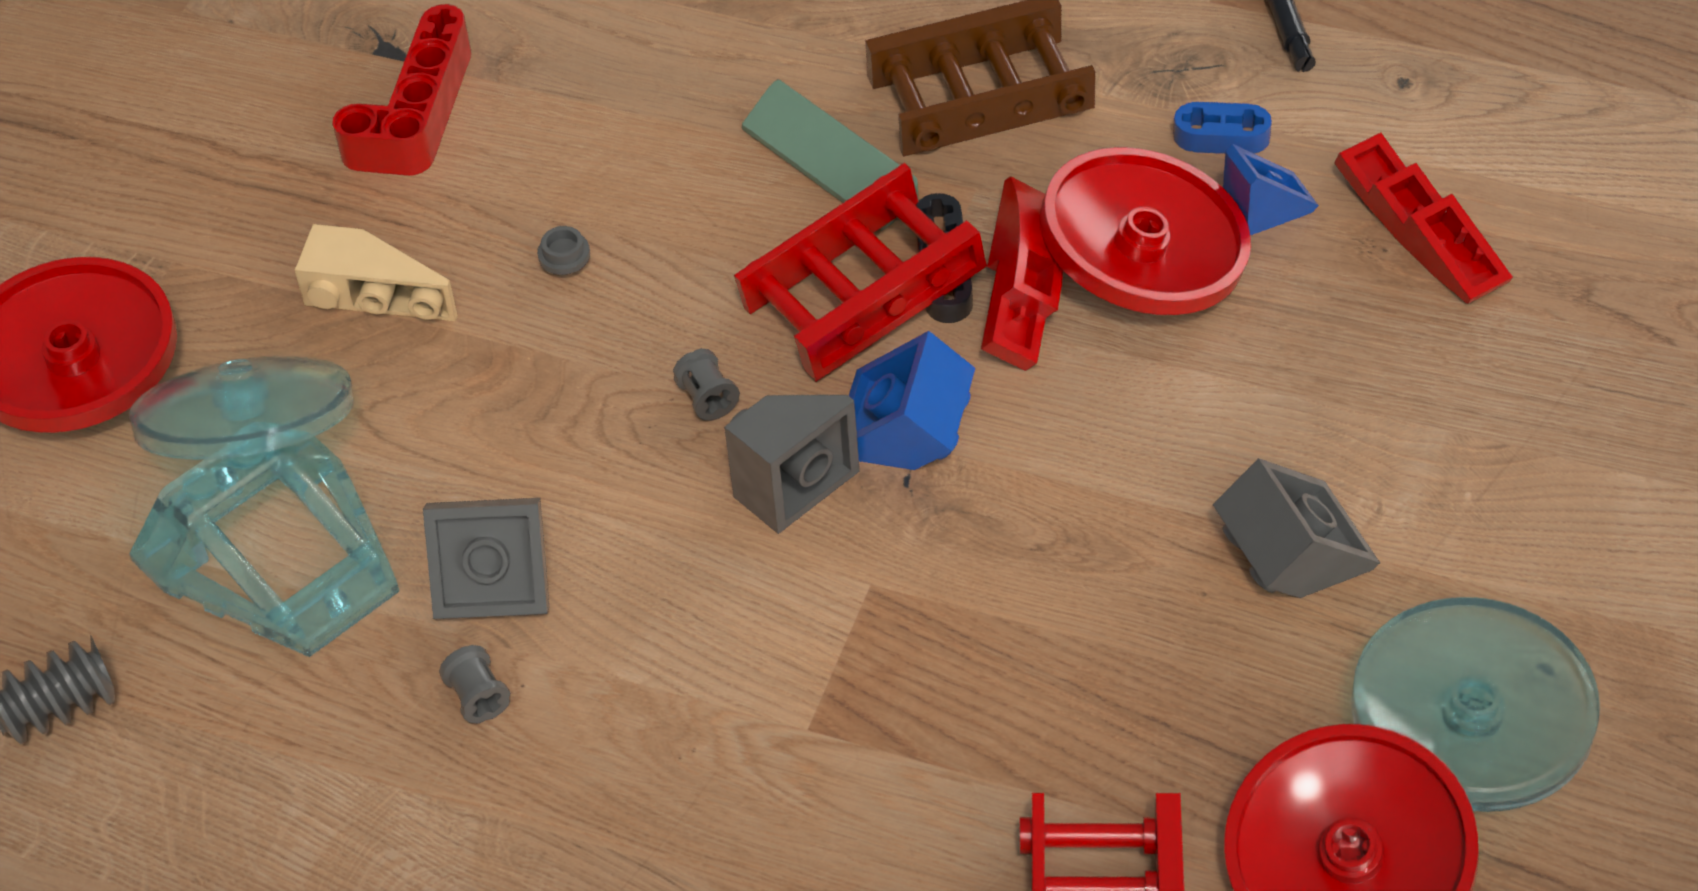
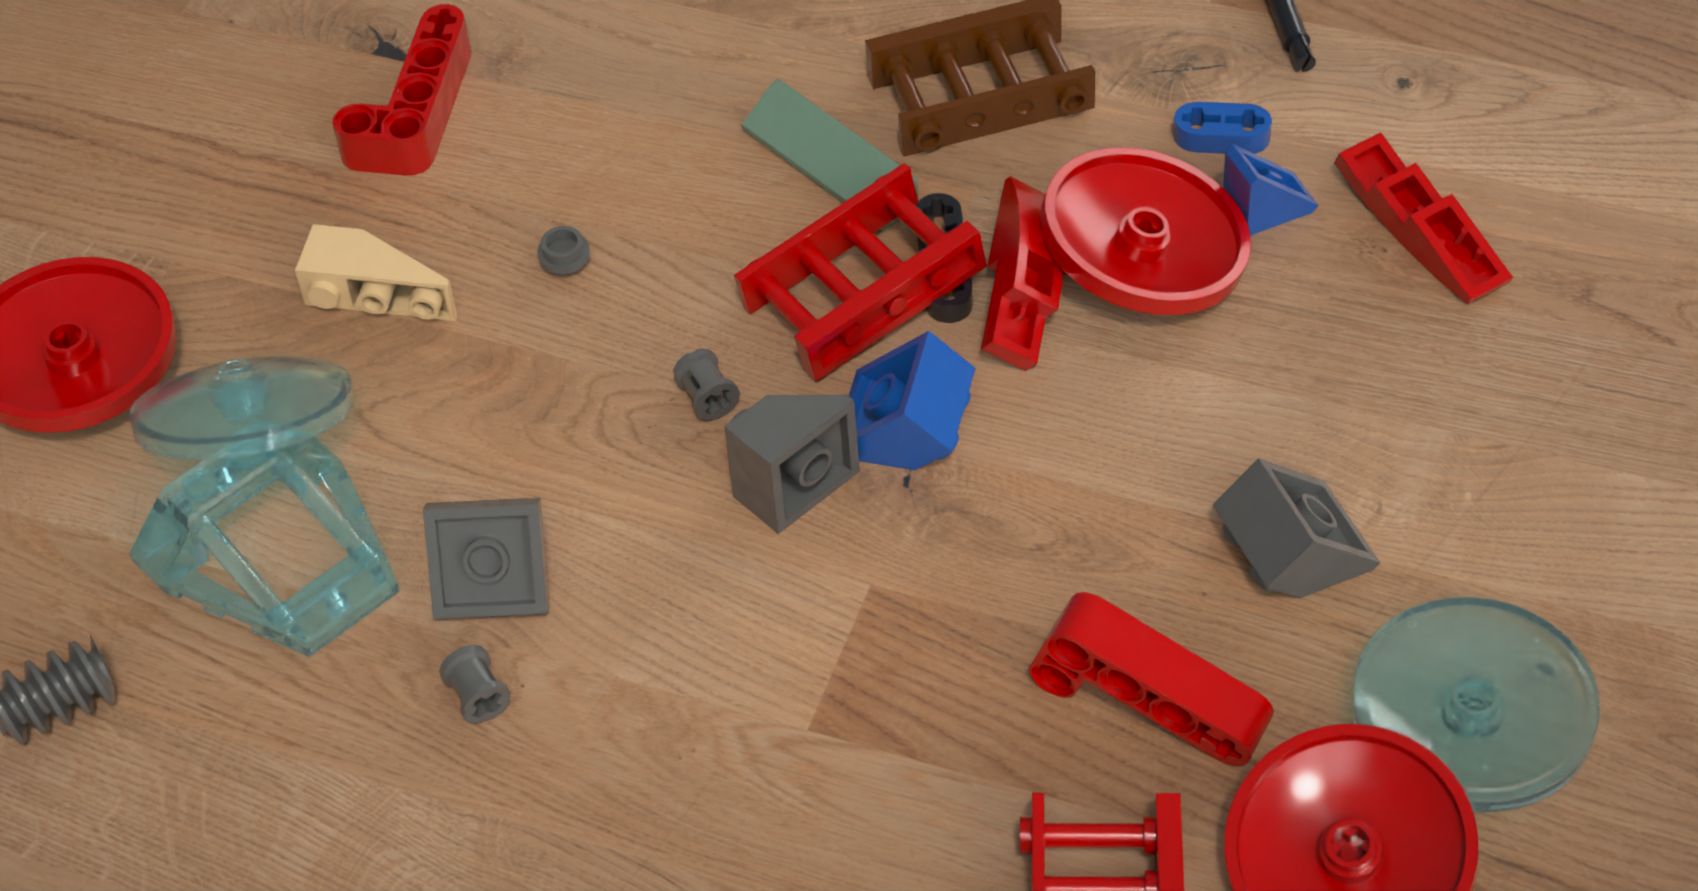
(1152, 677): none -> red beam

